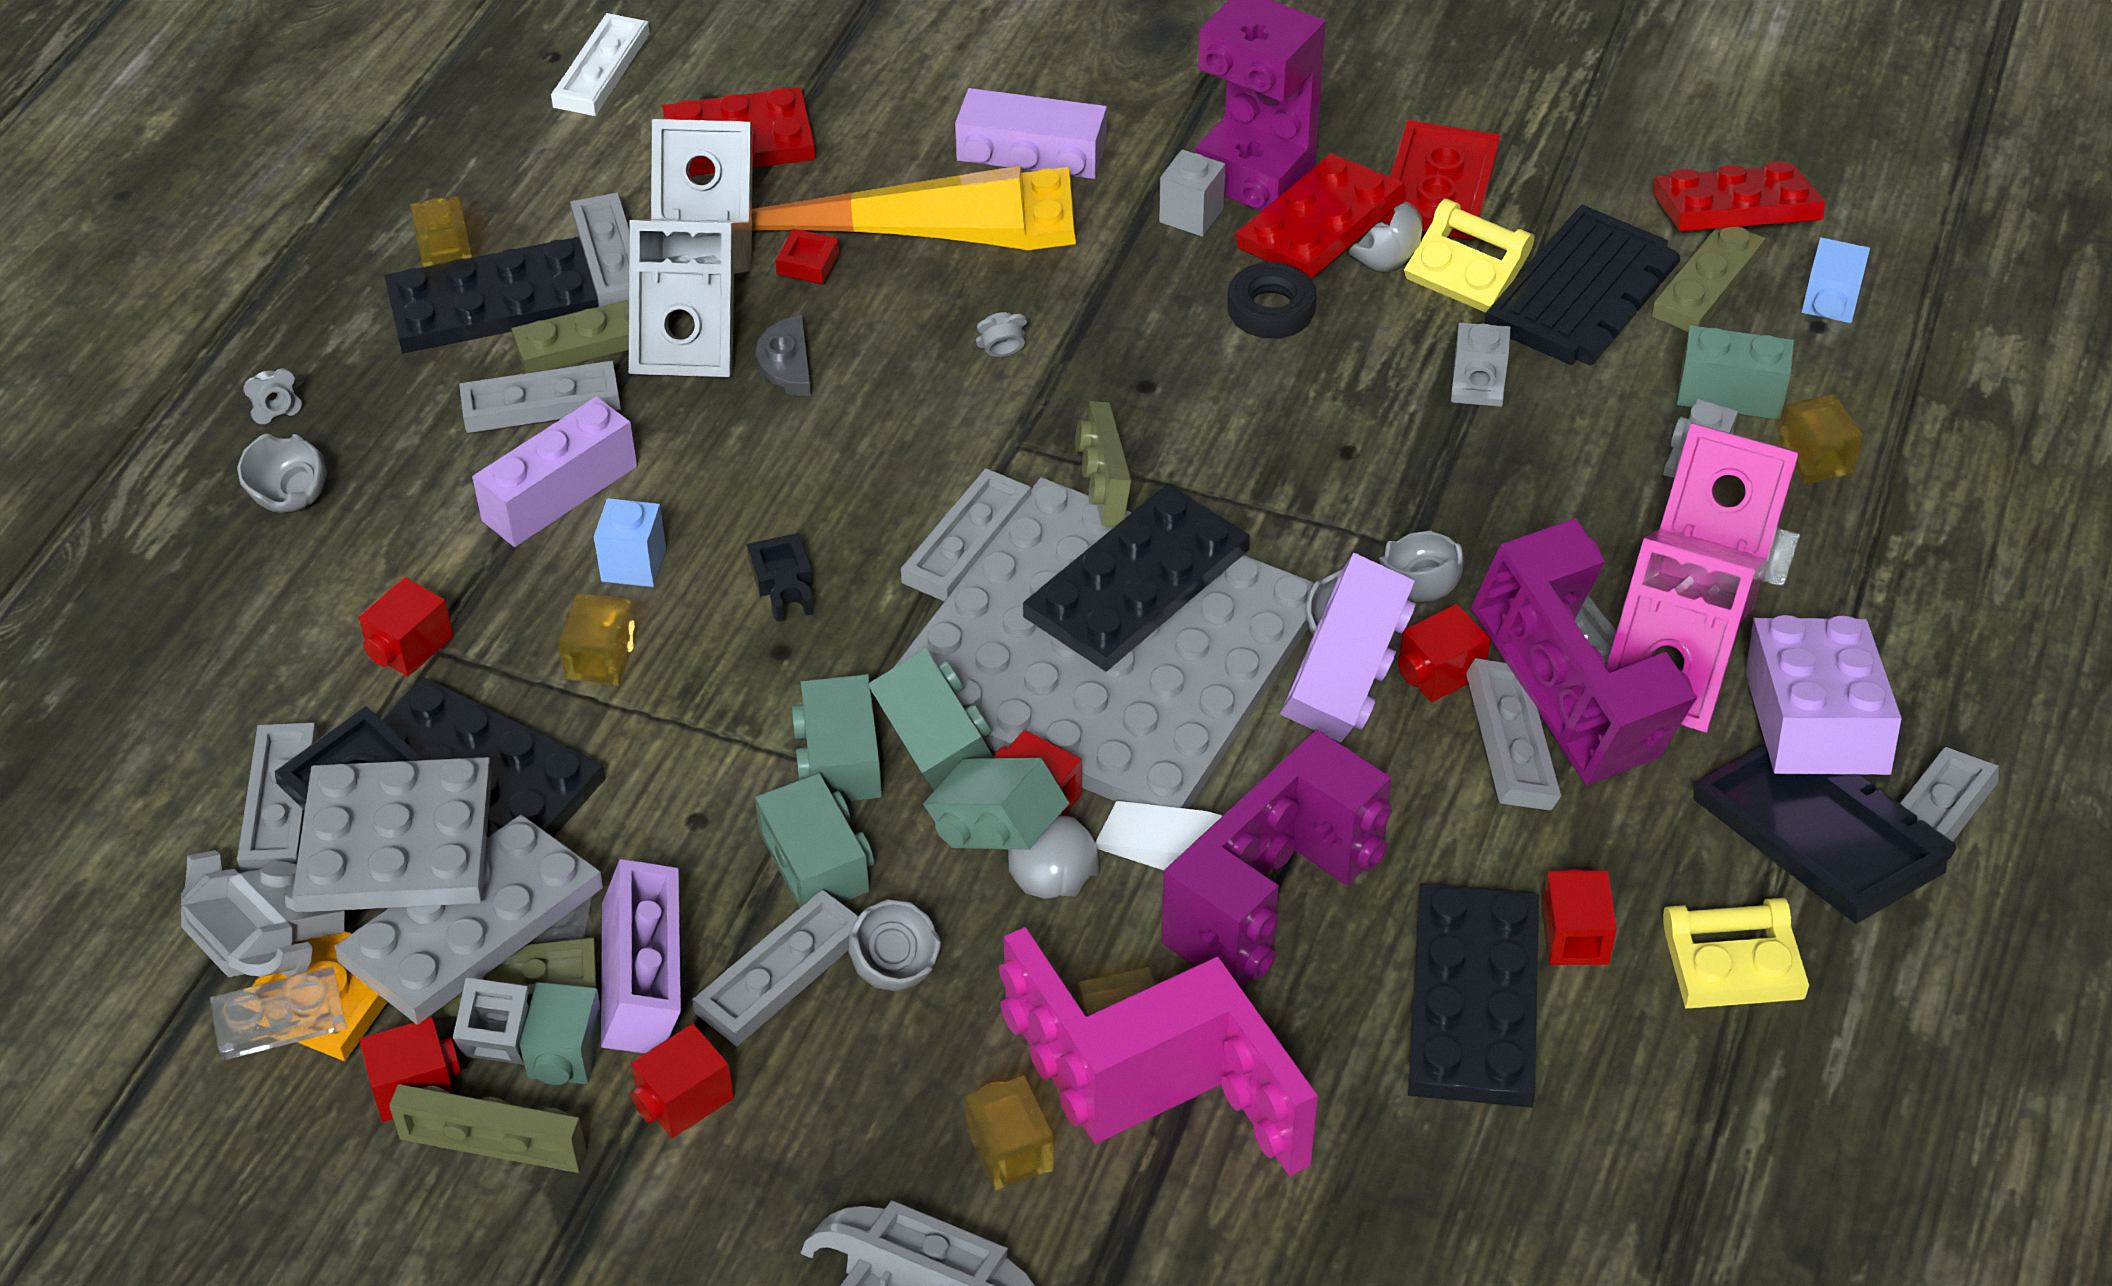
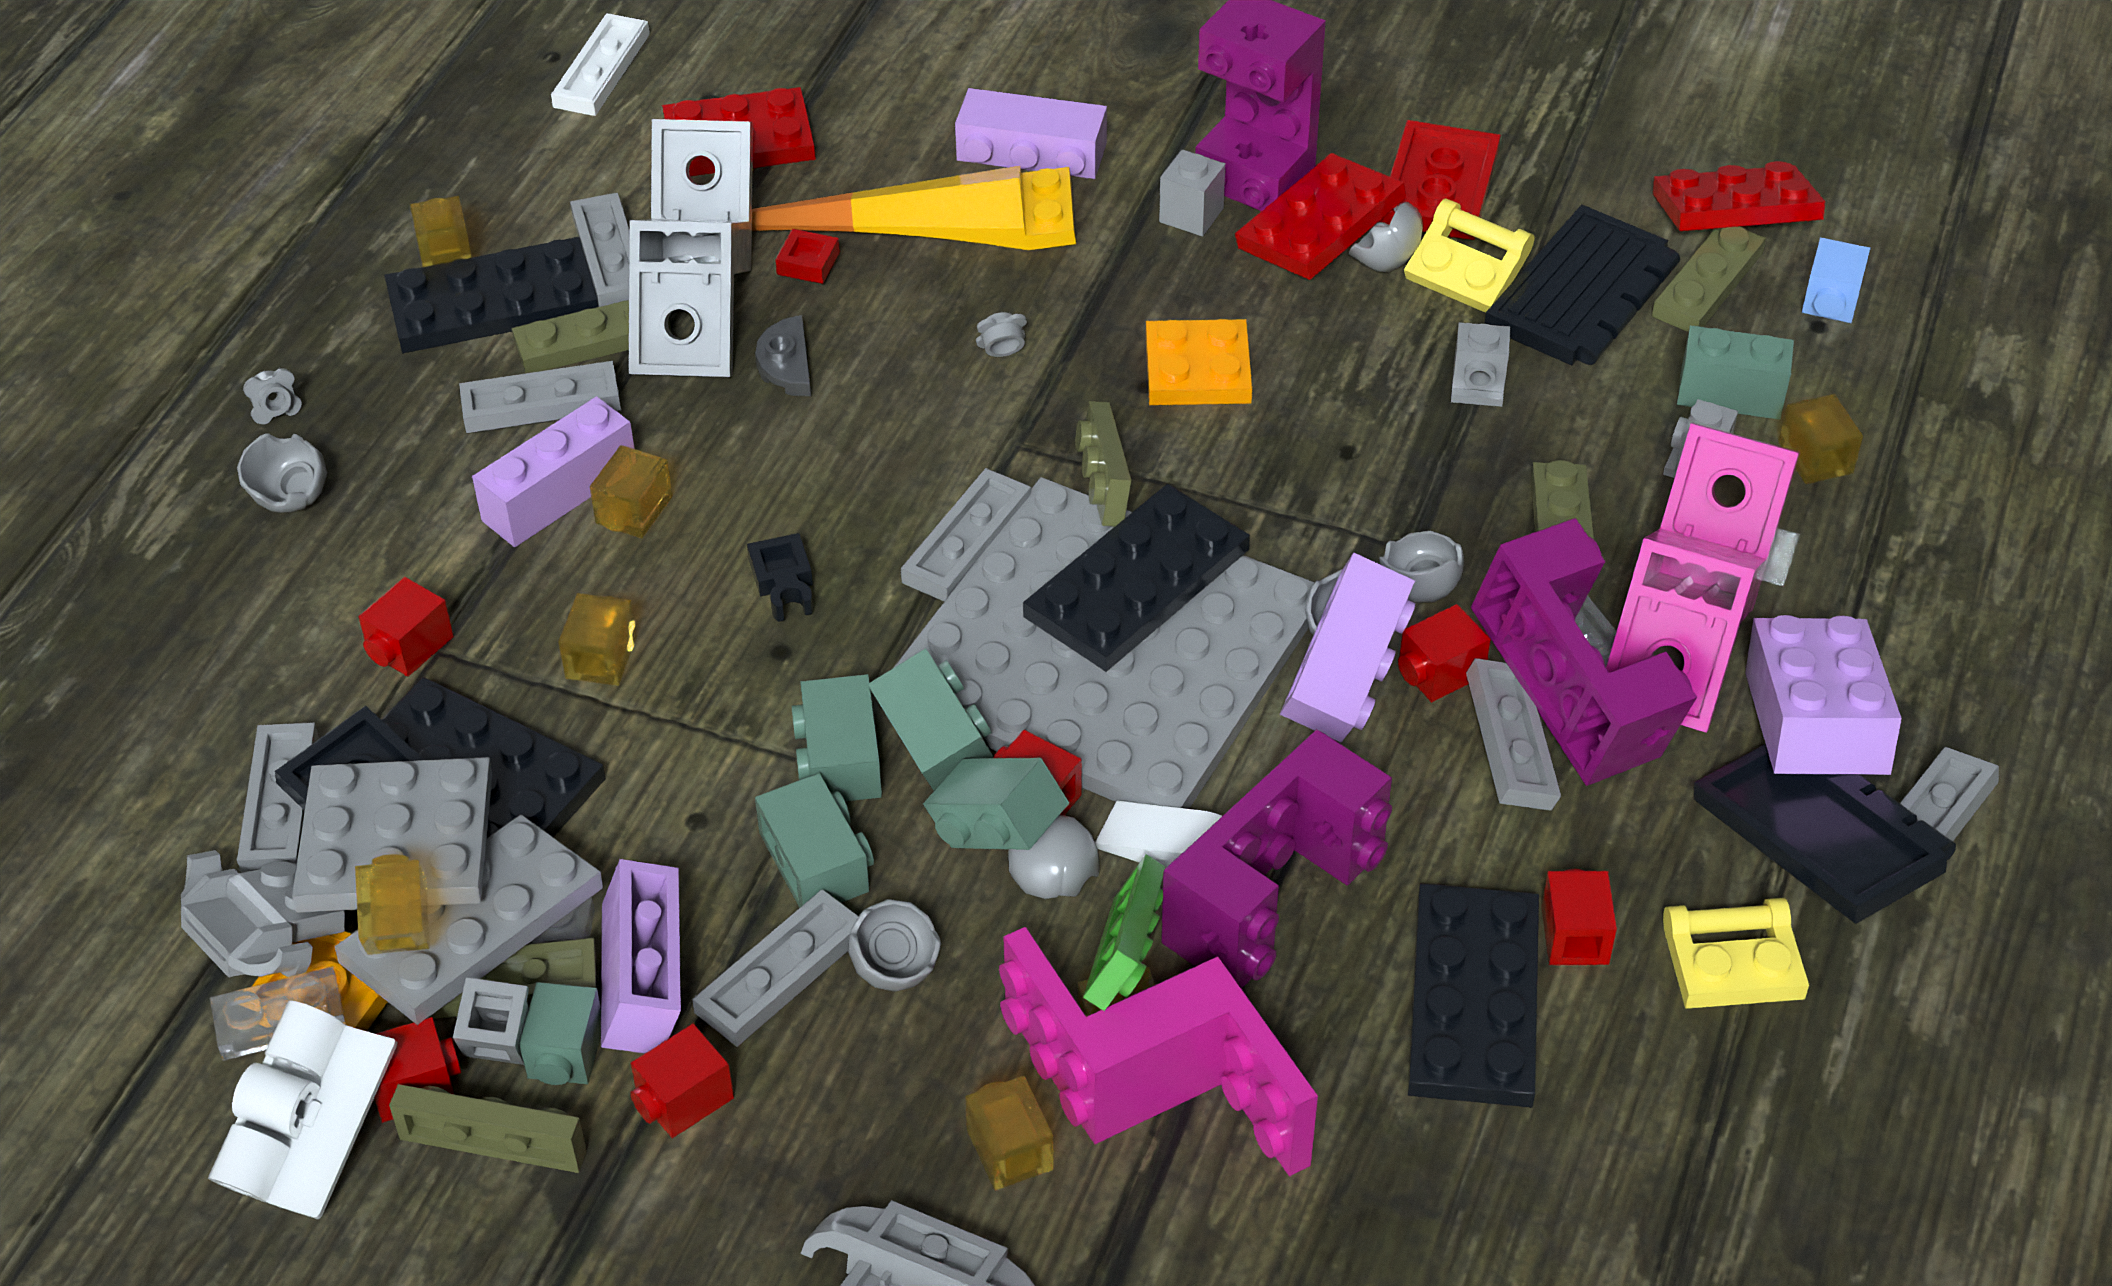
(301, 1110): none -> white panel
(392, 905): none -> clear yellow brick
(630, 542): light blue brick -> none
(631, 491): none -> clear yellow brick
(1126, 935): none -> bright green plate
(1198, 362): none -> light orange plate
(1271, 321): black tyre -> none
(1560, 495): none -> olive plate

